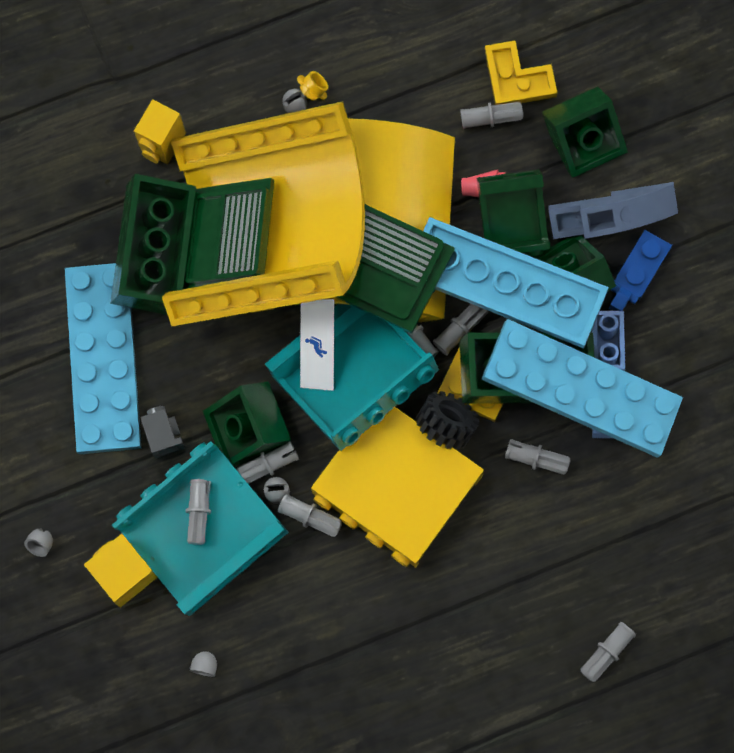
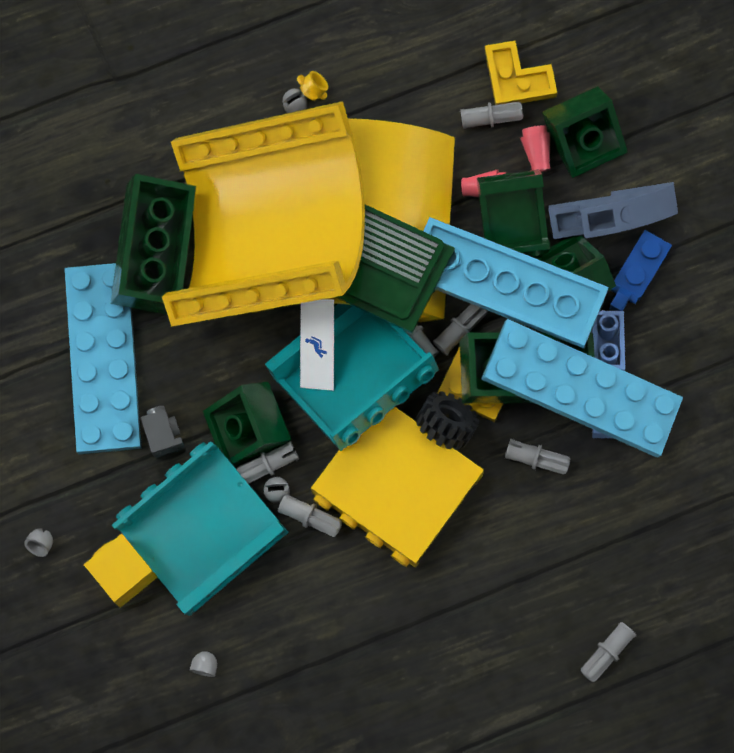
(157, 130): yellow brick -> none
(198, 510): light grey axle -> none
(229, 232): dark green piece -> none
(537, 147): none -> coral cone

